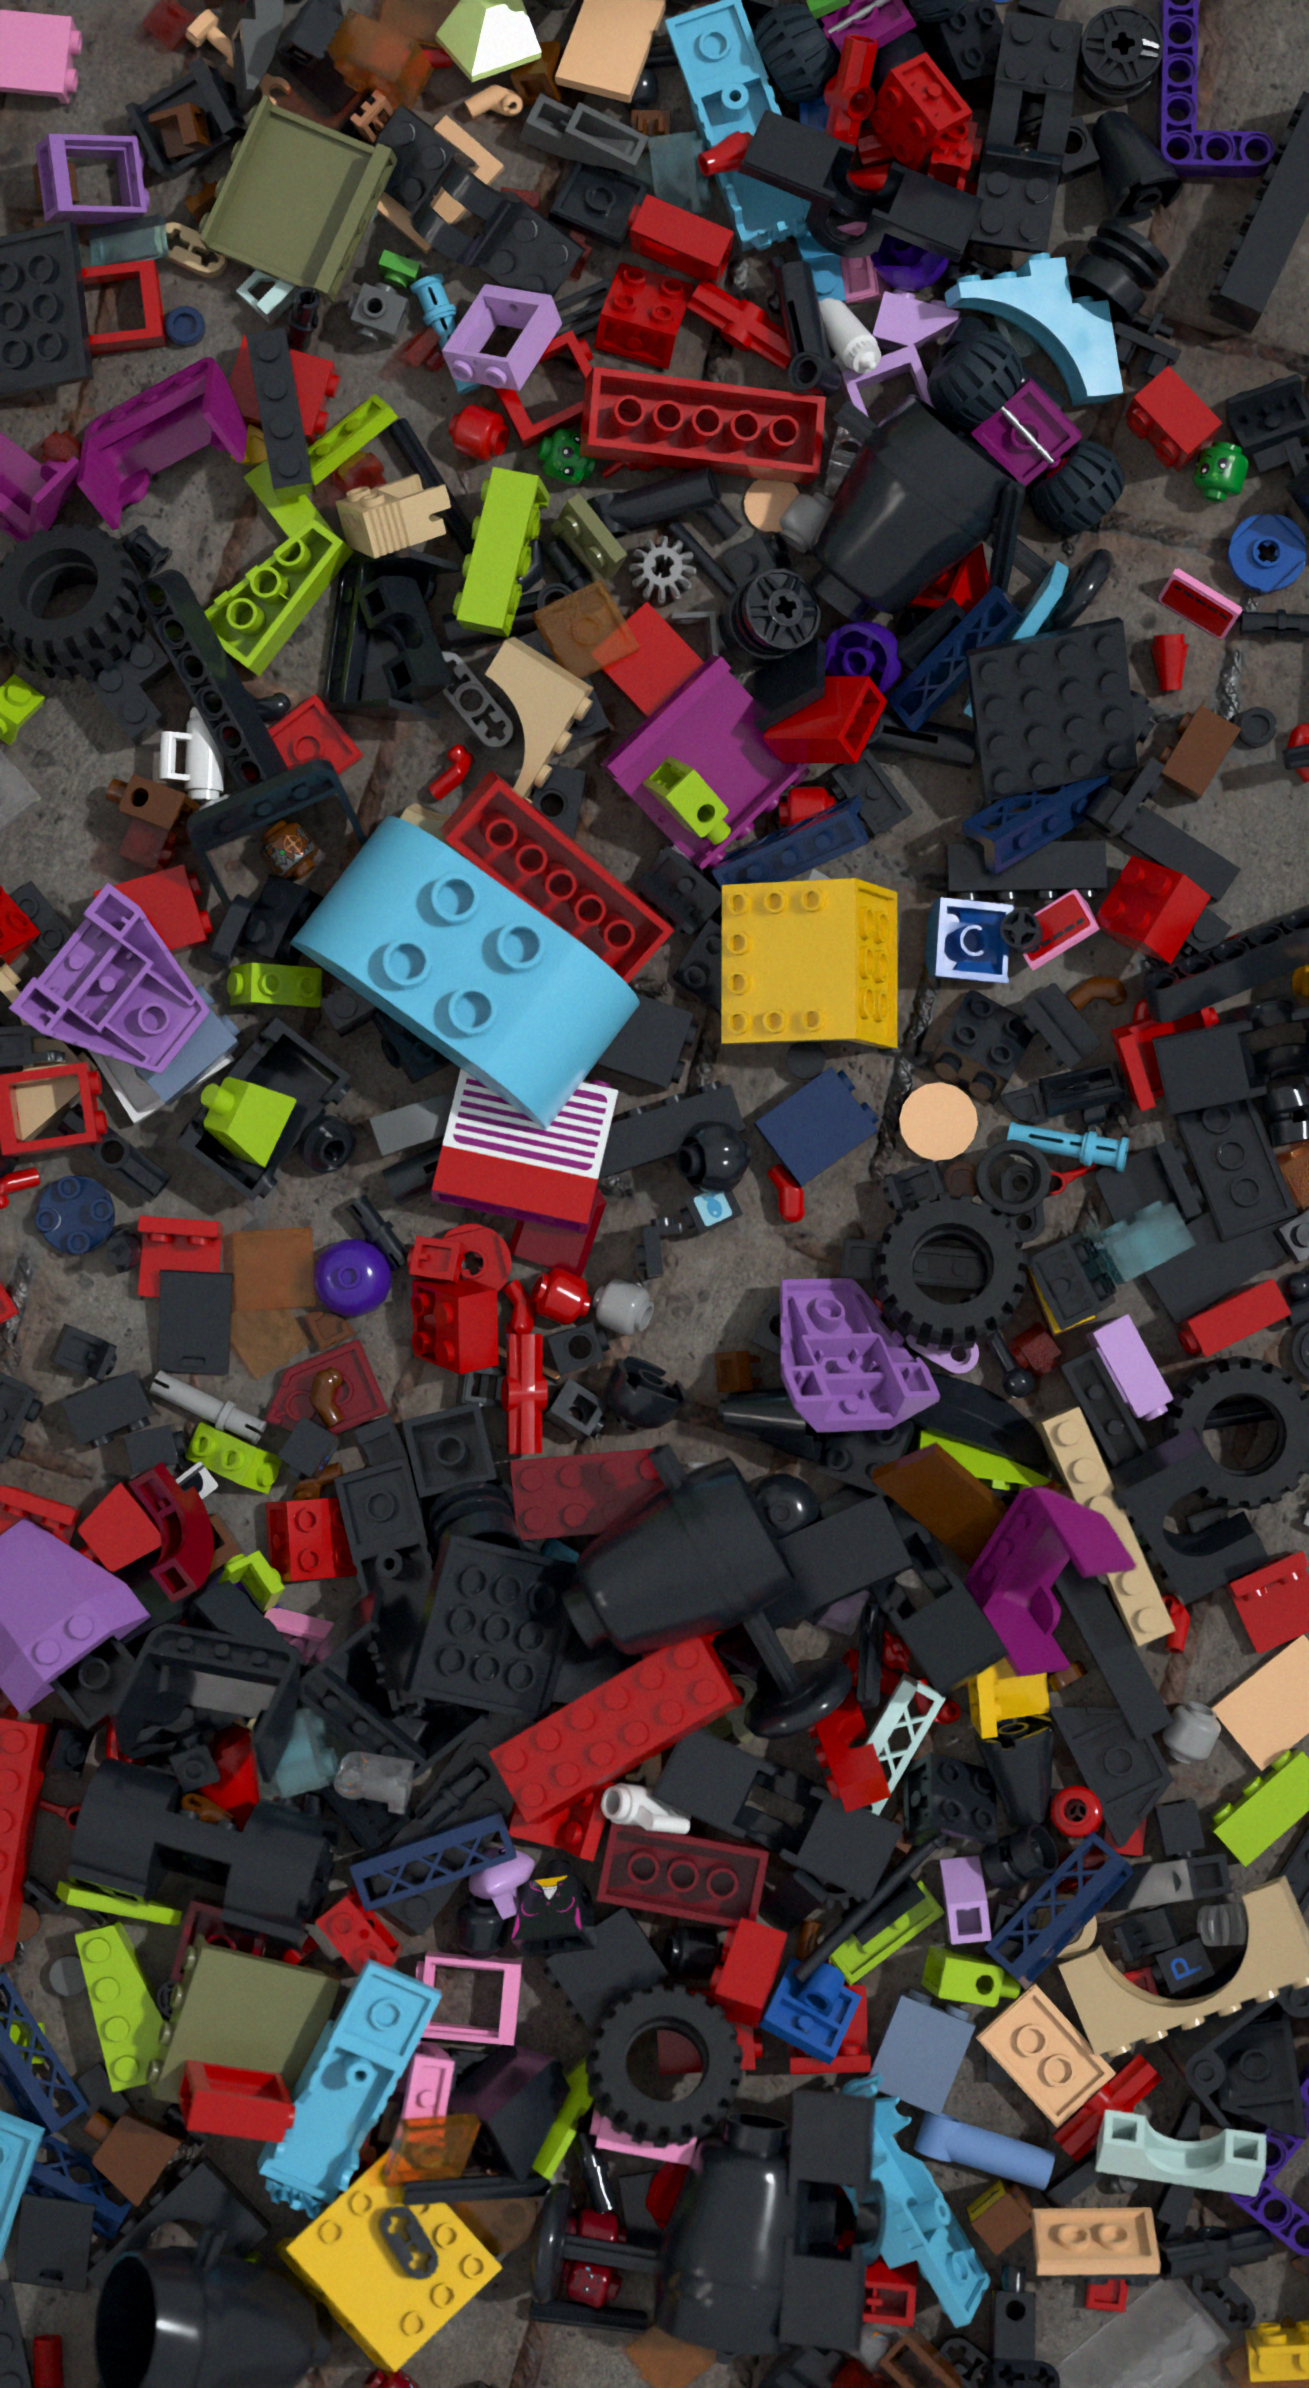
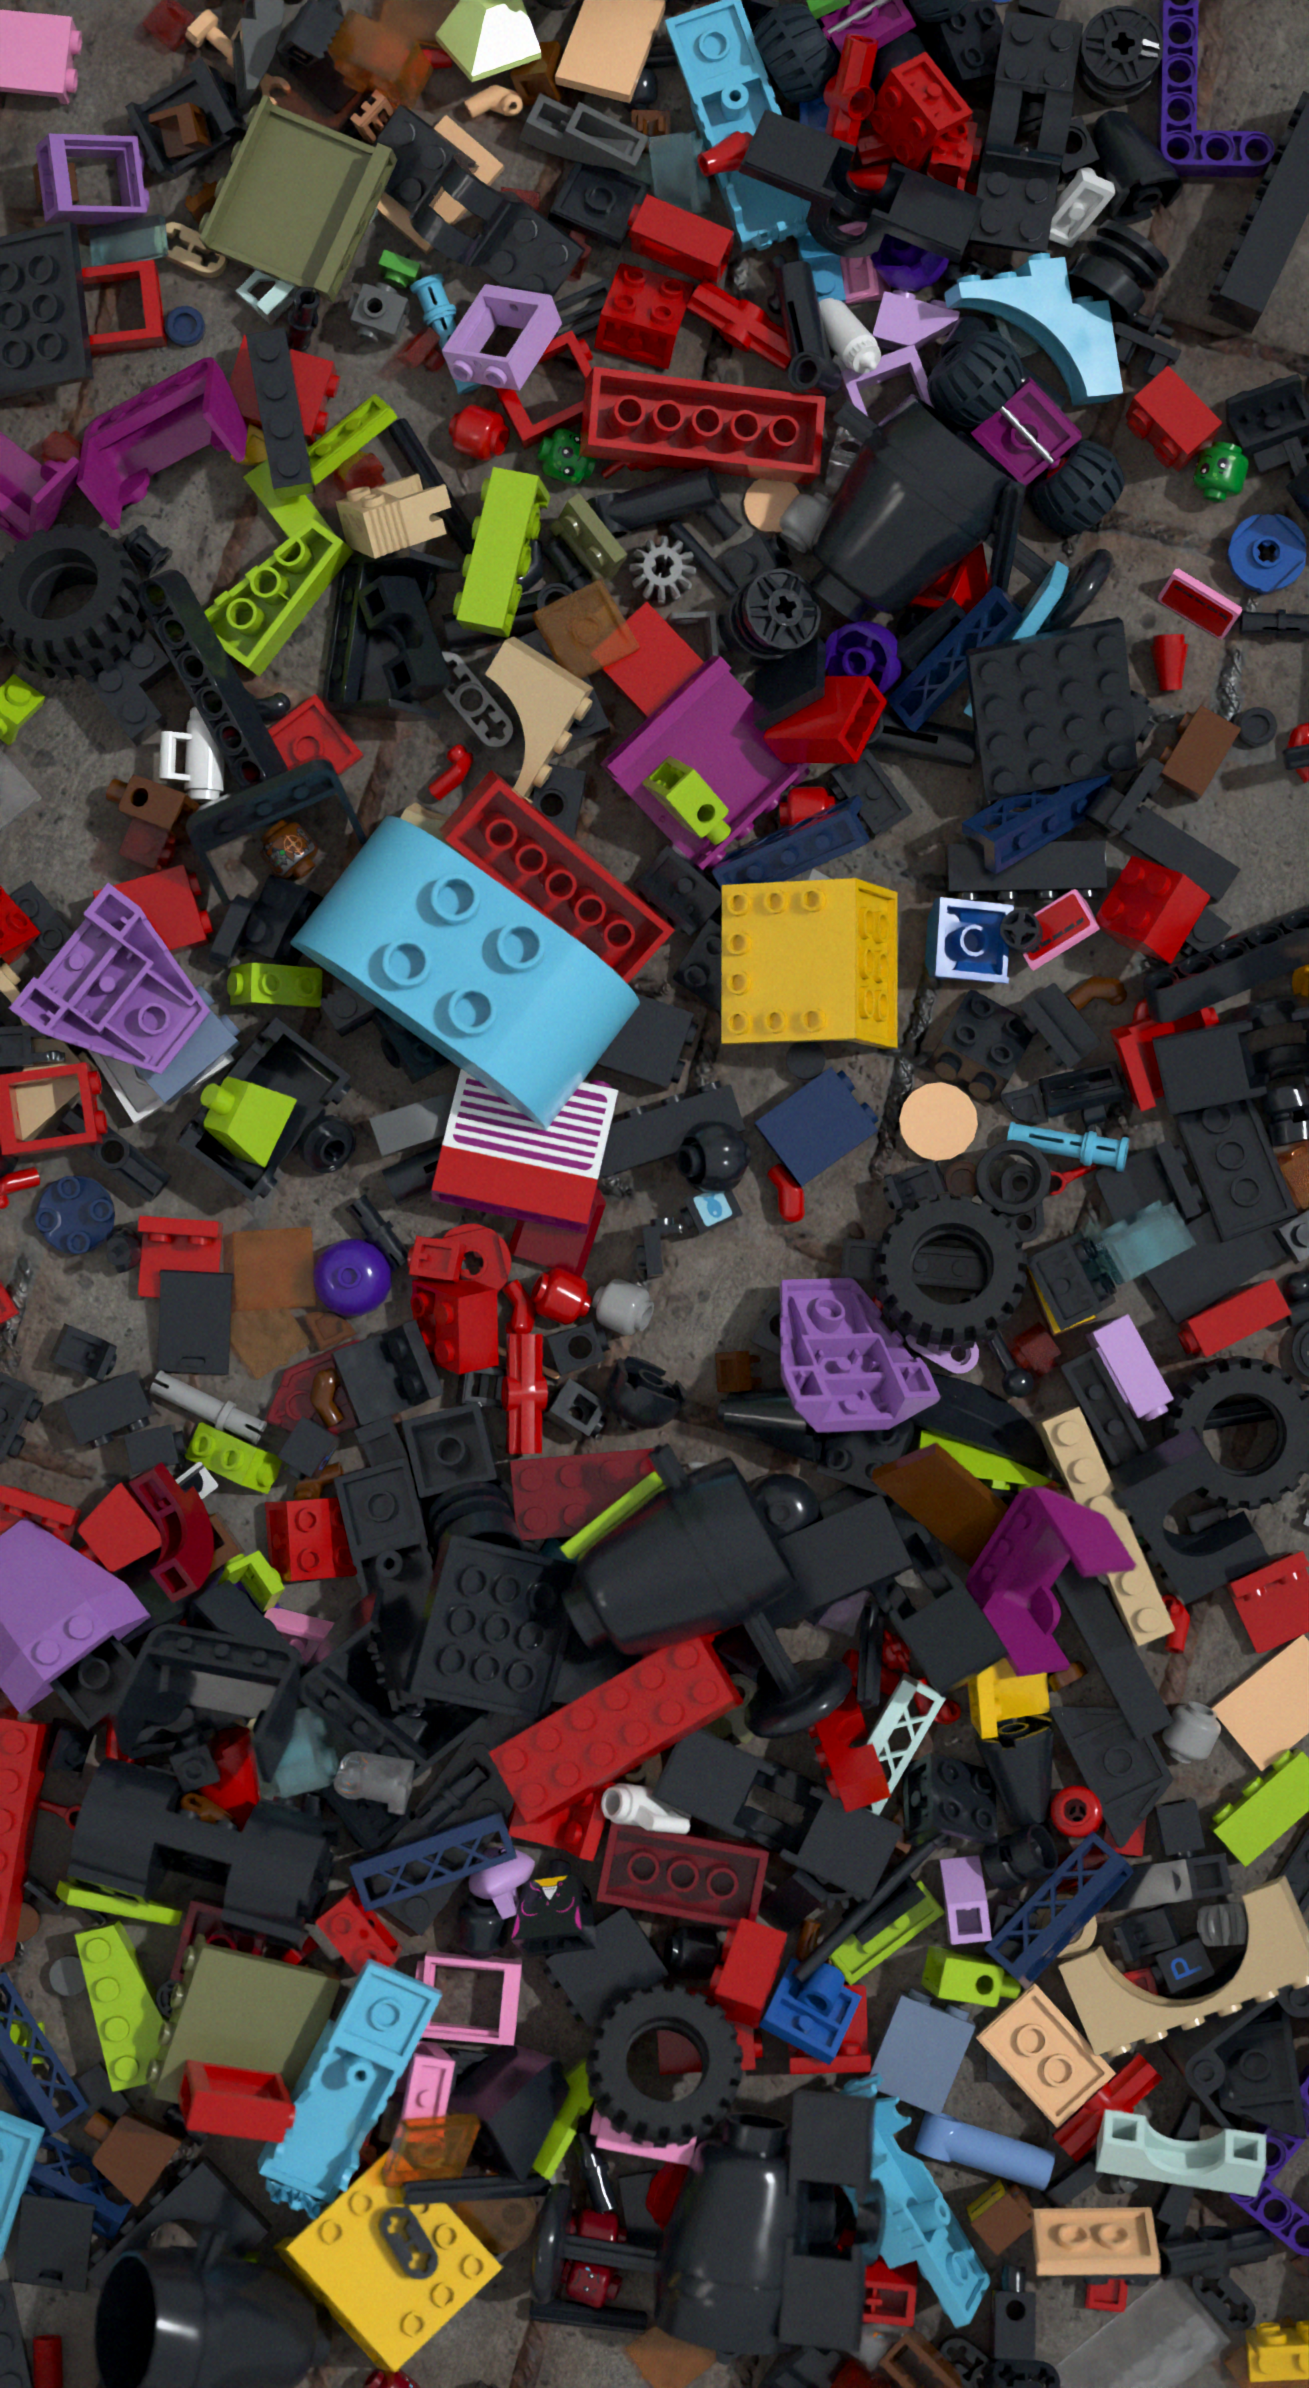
(387, 1374): none -> black bracket
(611, 1515): none -> lime tile
(1079, 206): none -> white tile

